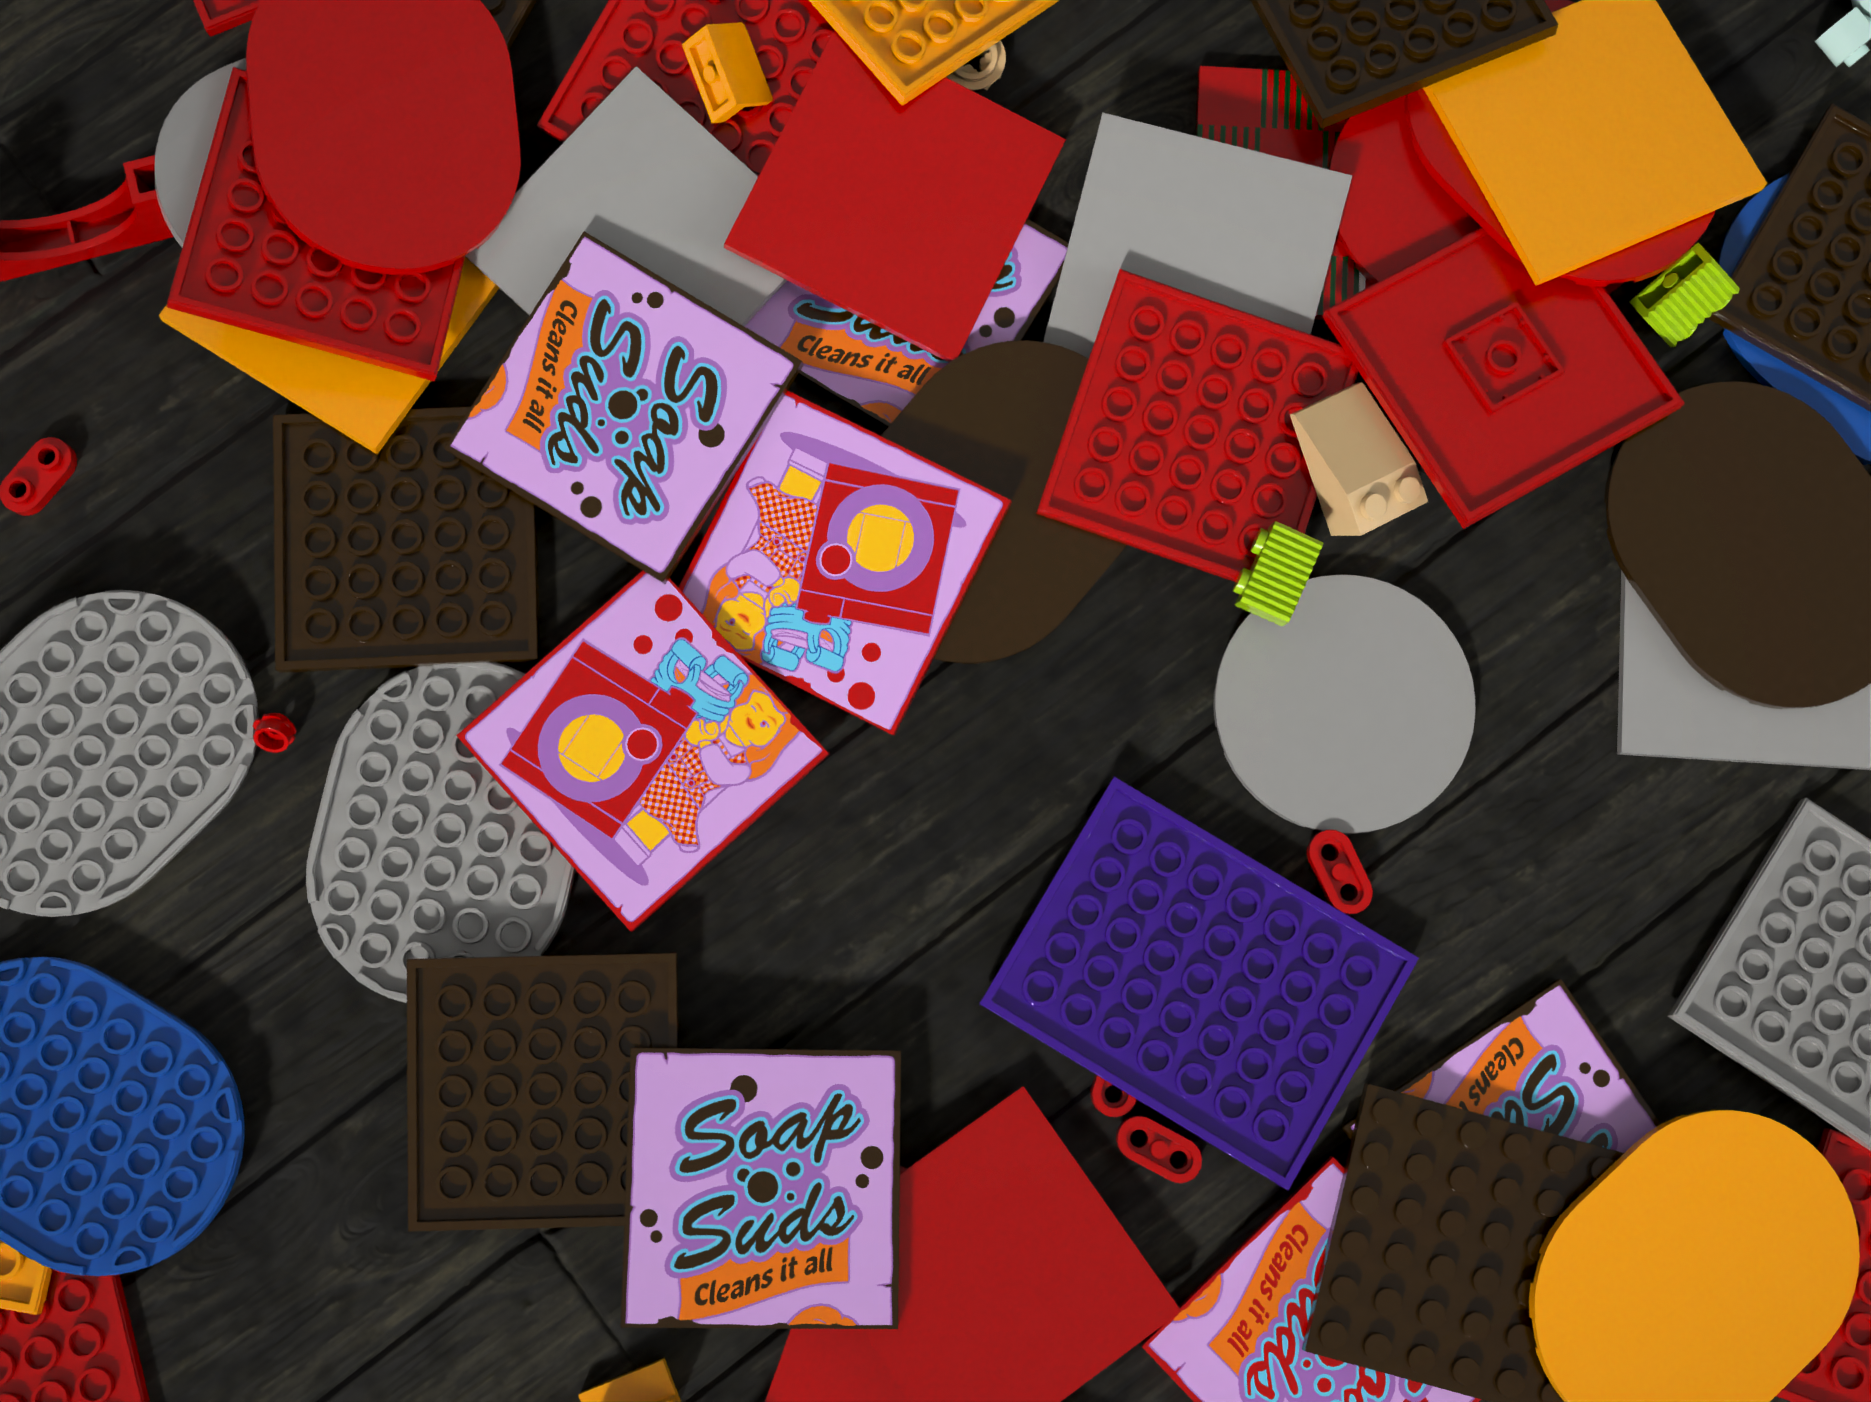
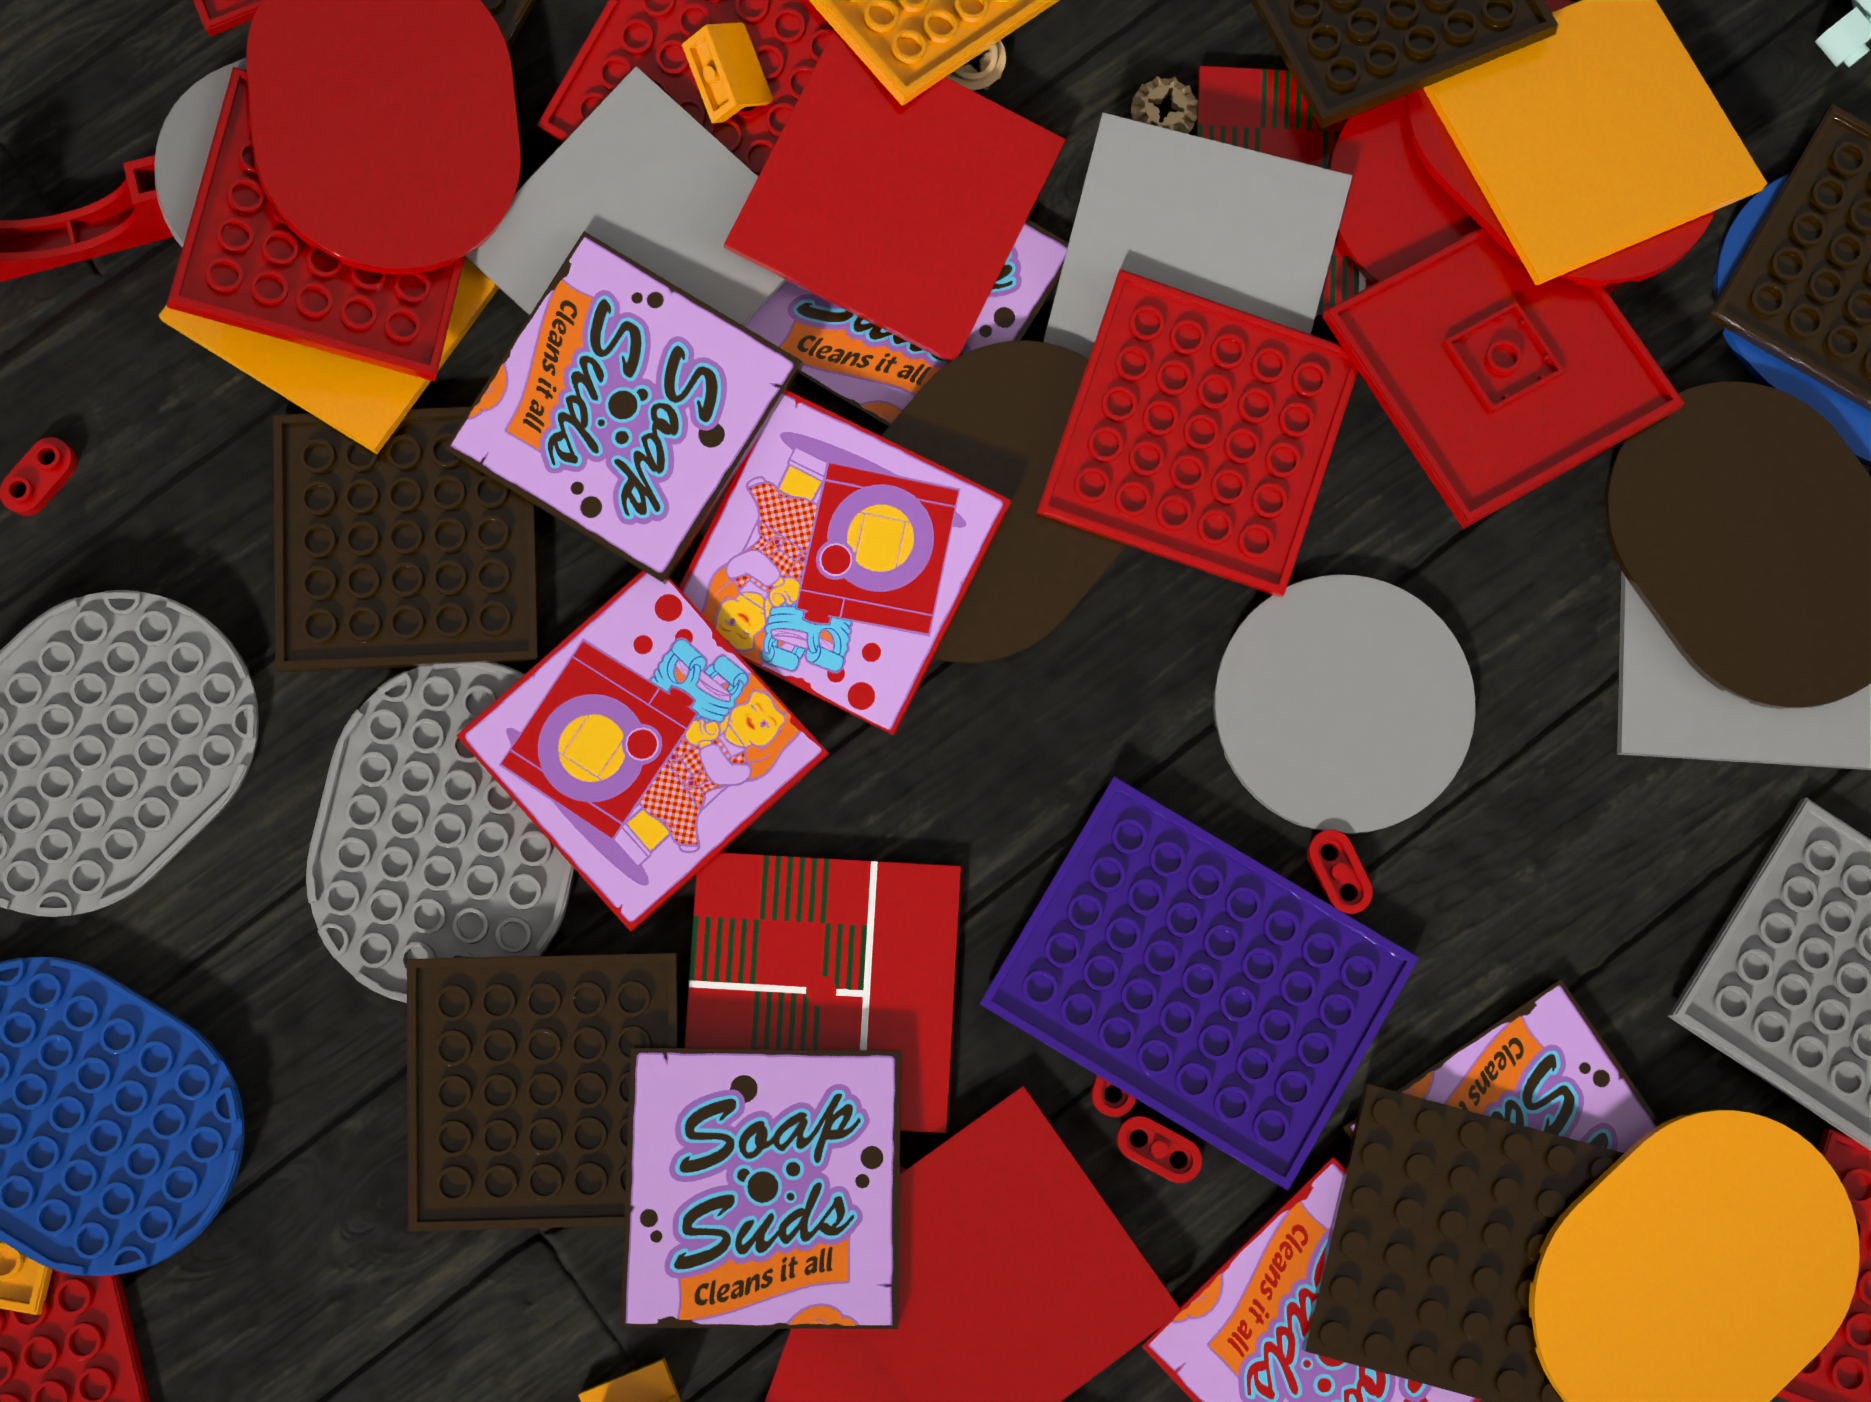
(273, 732): red plate -> none
(830, 962): none -> red tile
(1154, 93): none -> tan gear
(1277, 574): lime brick -> none
(1356, 462): tan slope -> none
(1685, 295): lime brick -> none

